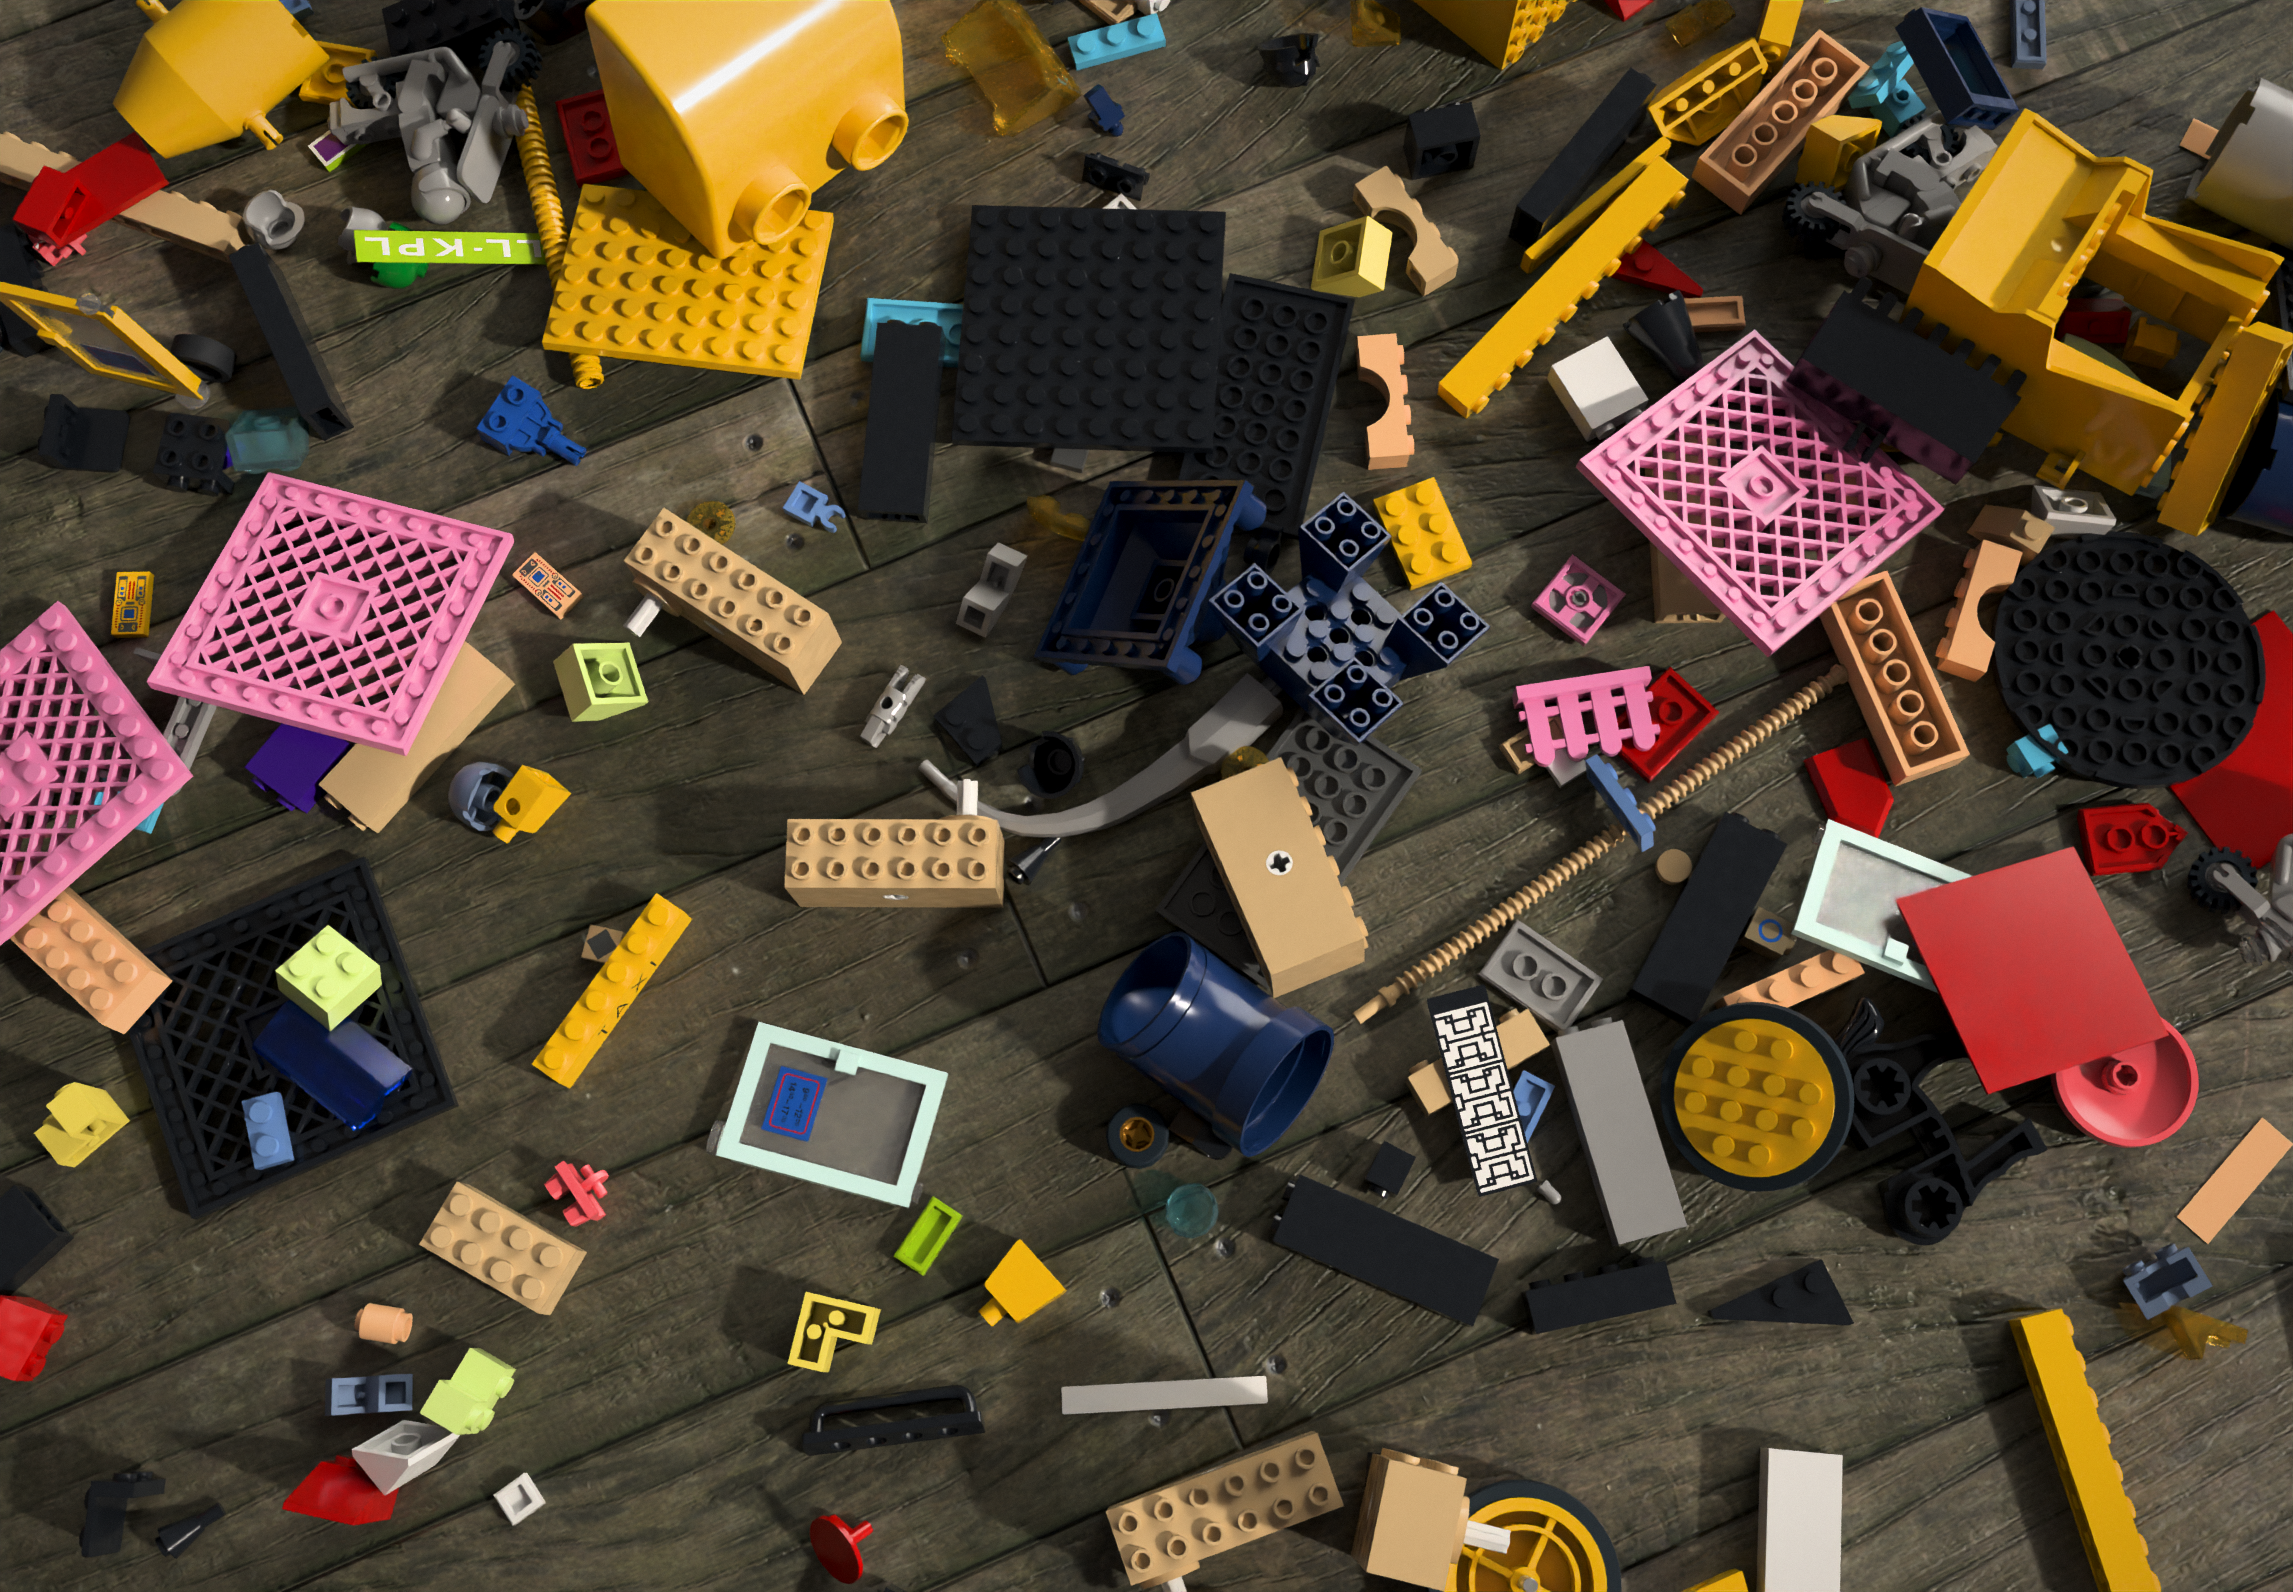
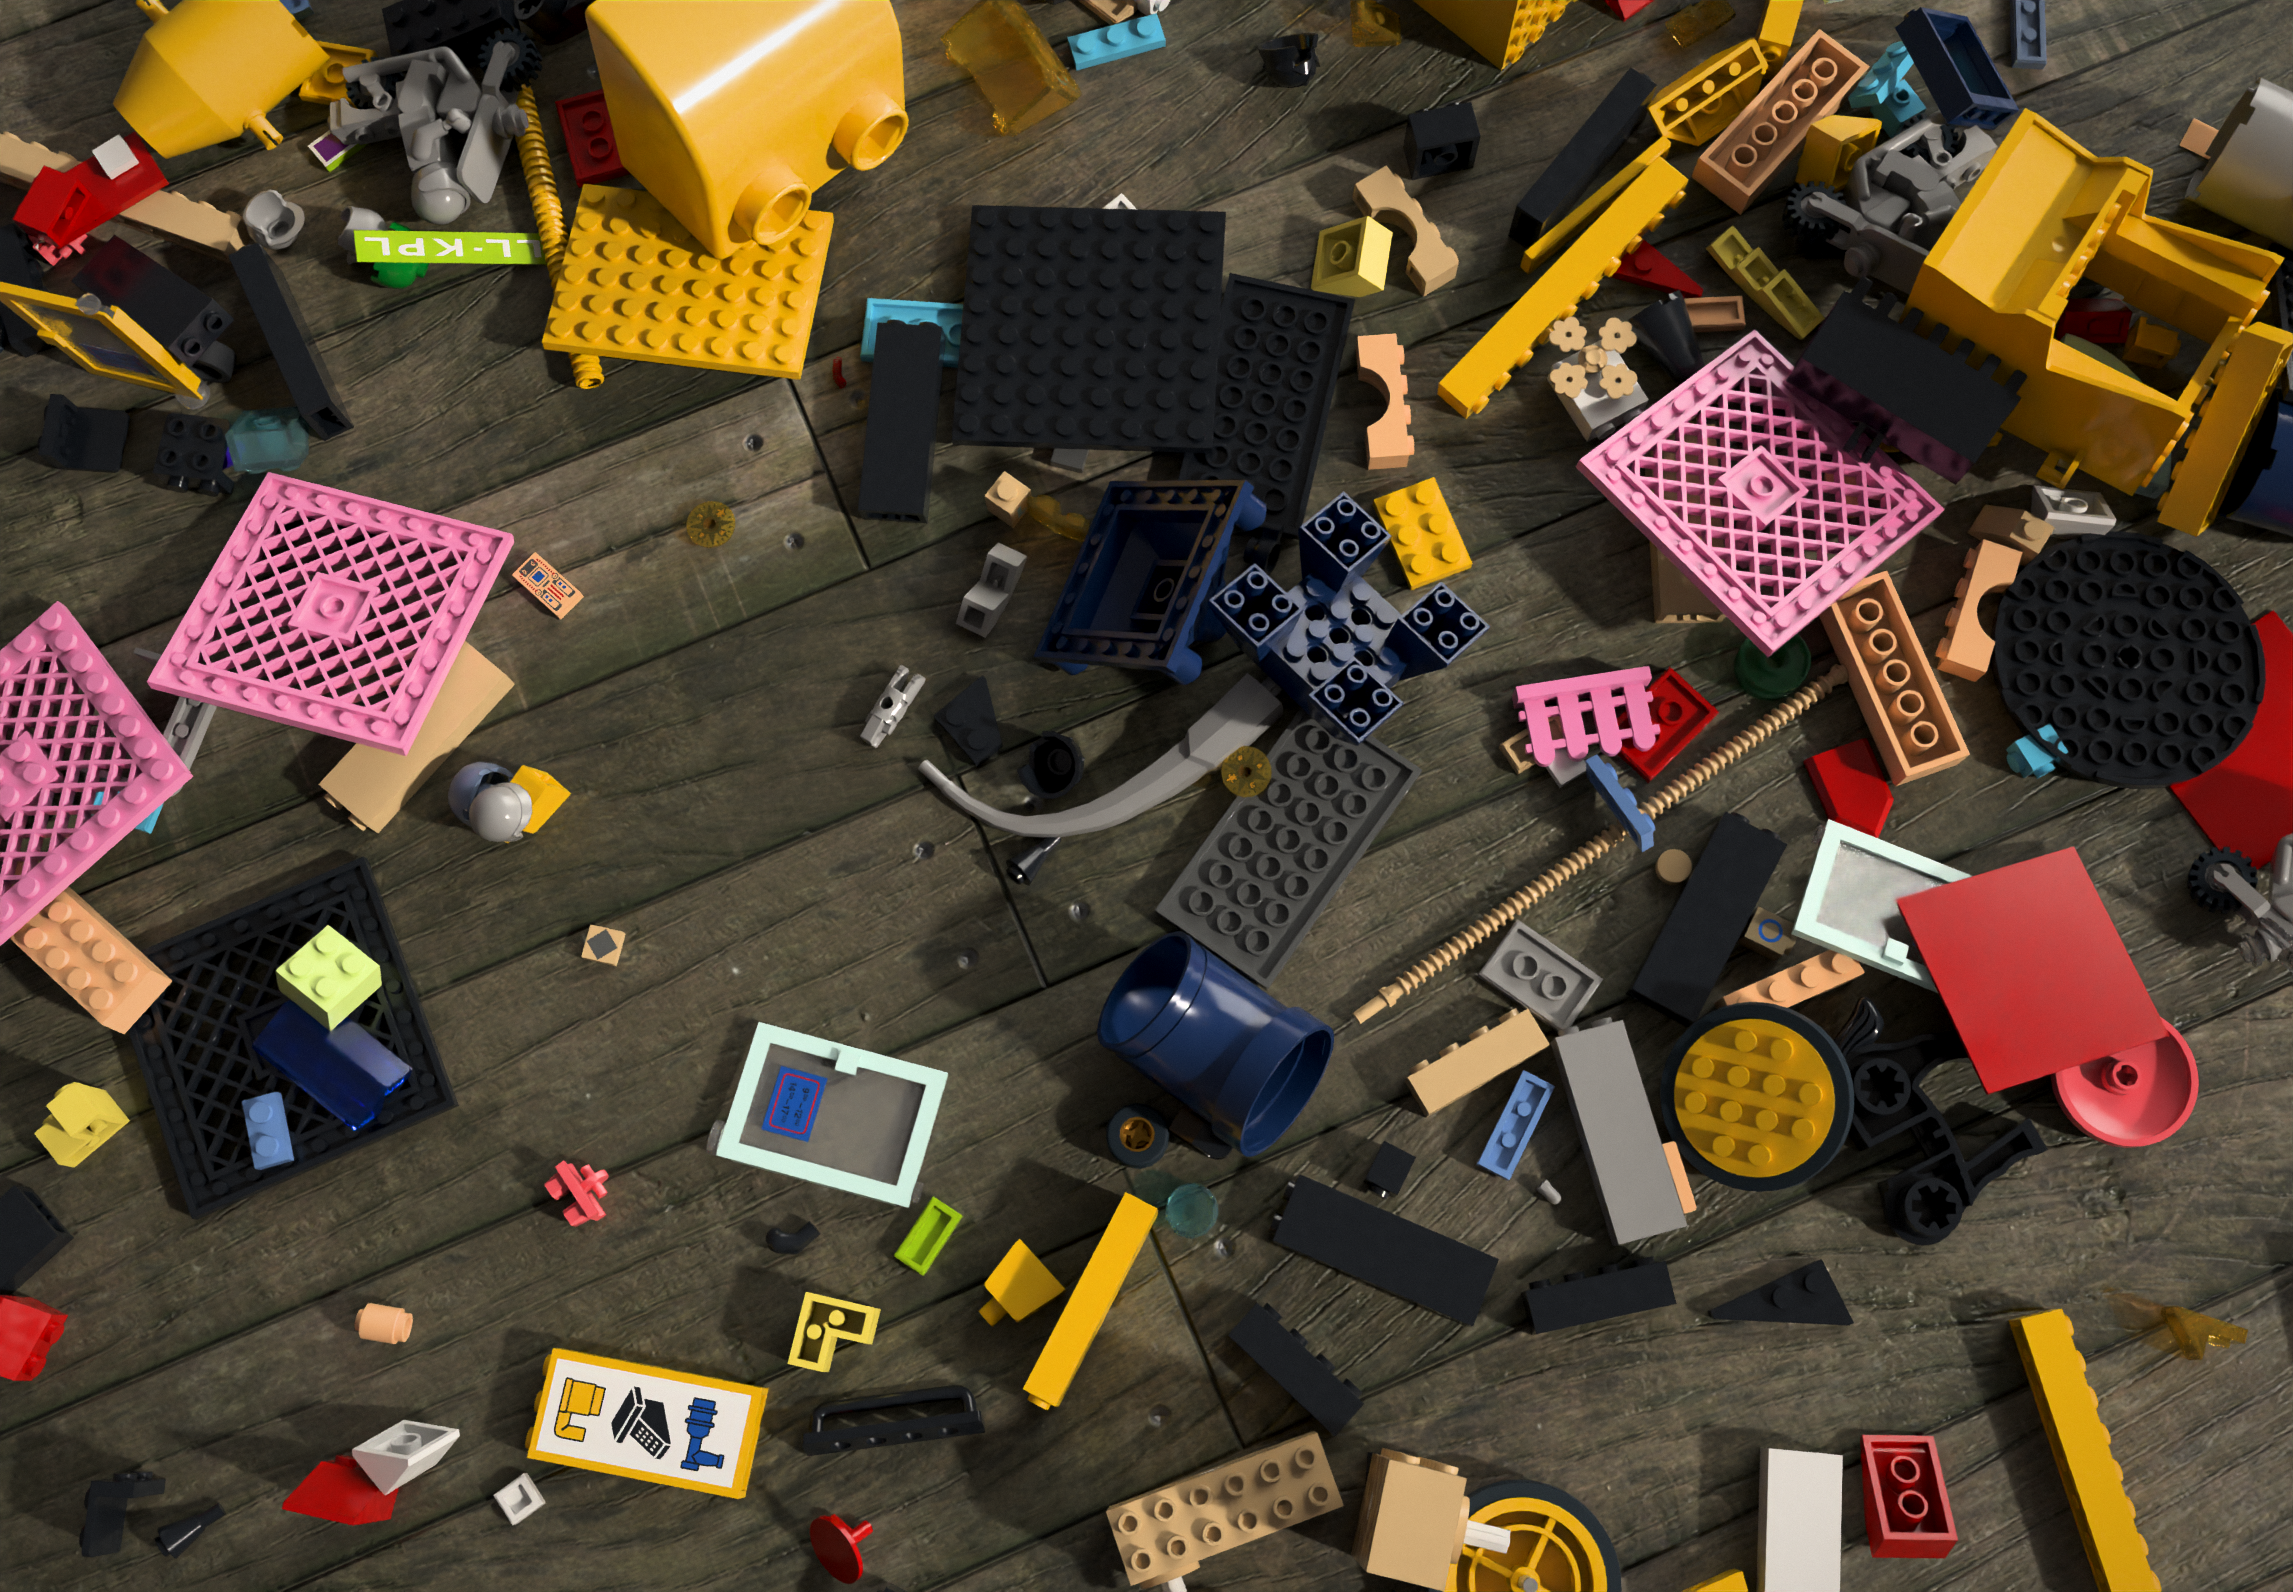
(115, 156): none -> white tile
(132, 604): yellow tile -> none
(155, 298): none -> black brick
(295, 763): dark purple brick -> none
(368, 1394): sand blue slope -> none
(468, 1398): yellowish green brick -> none
(501, 812): none -> light grey helmet
(503, 1248): tan brick -> none
(525, 424): blue brick -> none
(599, 680): yellowish green slope -> none
(612, 991): yellow brick -> none
(647, 1423): none -> brick
(730, 600): tan piece -> none
(791, 1243): none -> black arm
(810, 505): medium blue plate -> none
(837, 369): none -> red leg
(898, 860): tan piece -> none
(1008, 499): none -> tan brick
(1090, 1302): none -> yellow brick
(1104, 112): dark blue piece -> none
(1109, 175): black hinge -> none
(1164, 1395): white sticker -> none
(1280, 877): tan piece -> none
(1296, 1369): none -> black brick
(1481, 1090): sticker -> none
(1578, 600): bright pink piece -> none
(1593, 358): none -> tan plant
(1679, 1177): none -> light nougat tile
(1763, 283): none -> light yellow slope
(1767, 682): none -> clear green wheel
(1905, 1498): none -> red slope
(2126, 838): red tile -> none
(2165, 1280): sand blue cylinder -> none
(2234, 1180): light nougat sticker -> none

